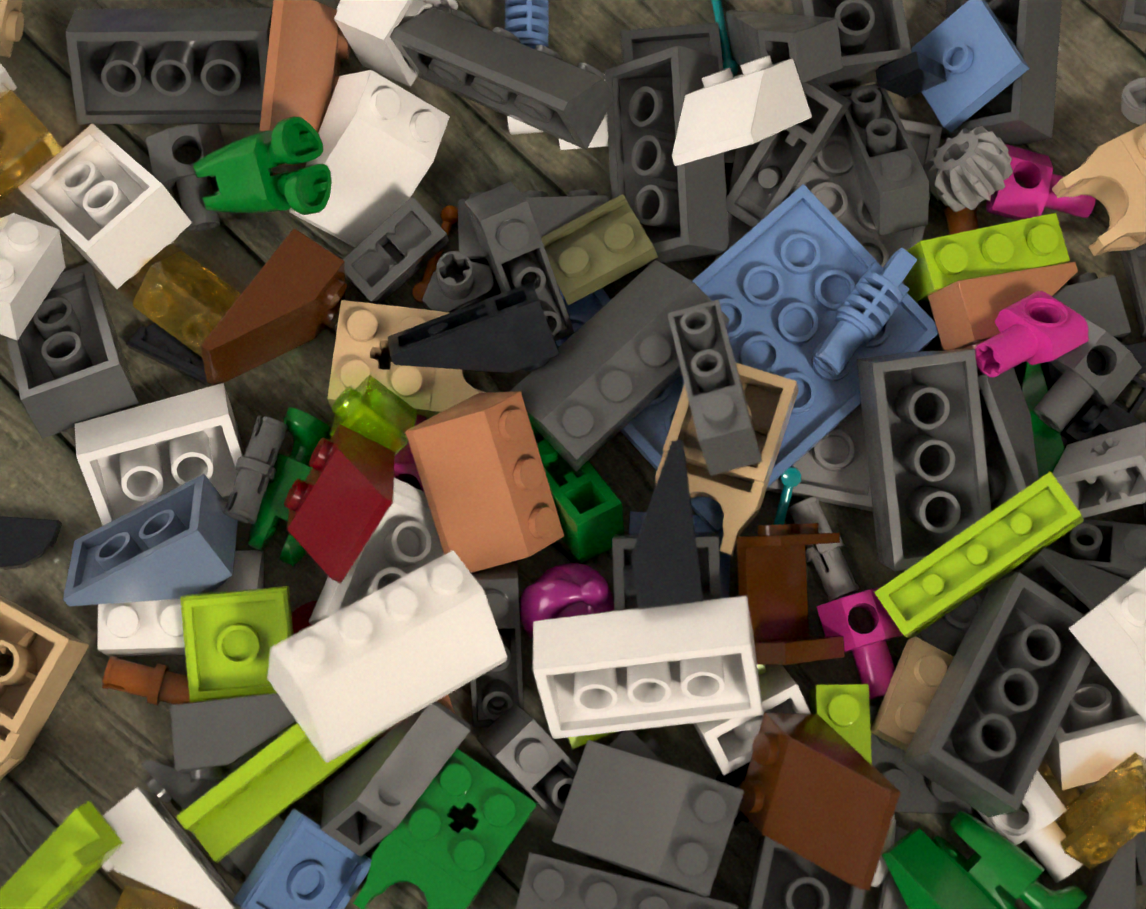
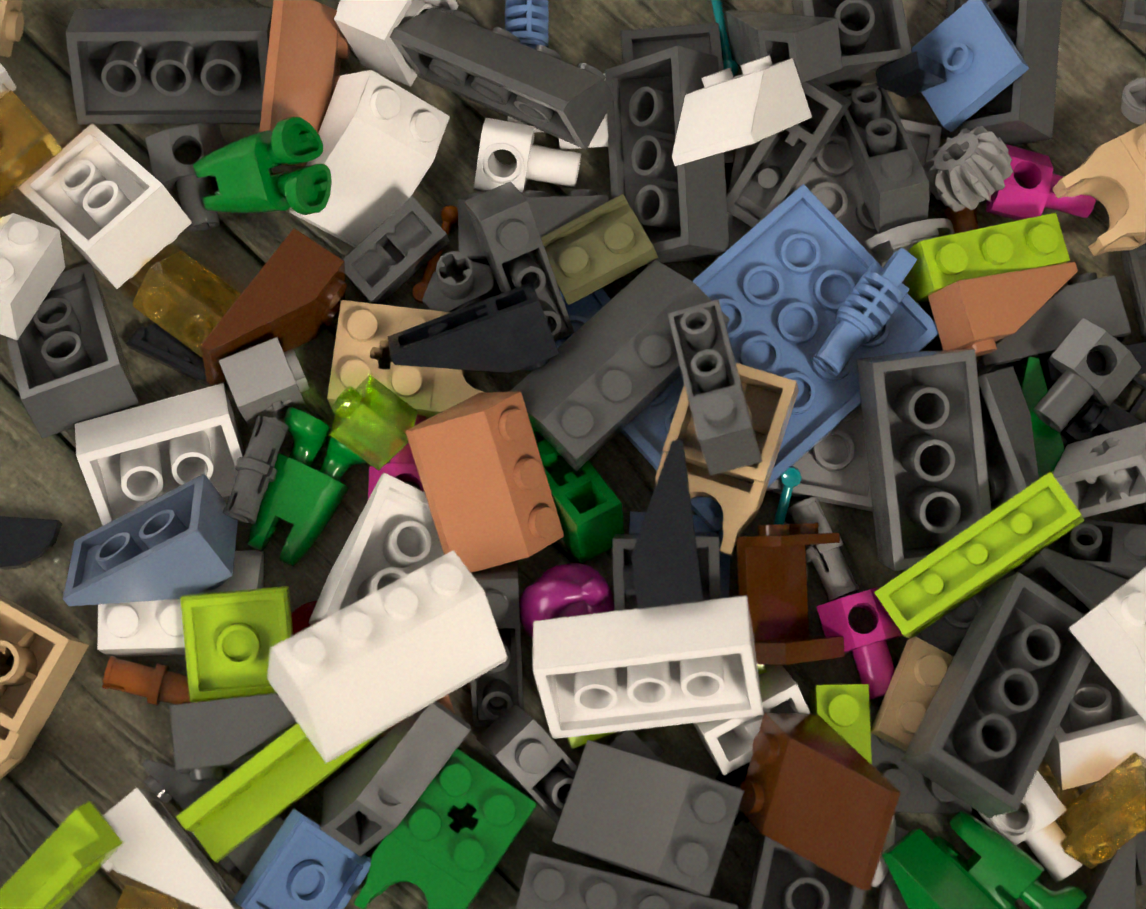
(265, 381): none -> light grey brick
(341, 499): dark red slope -> none
(532, 162): none -> white piece
(906, 236): none -> light grey tile
(1033, 332): dark pink piece -> none

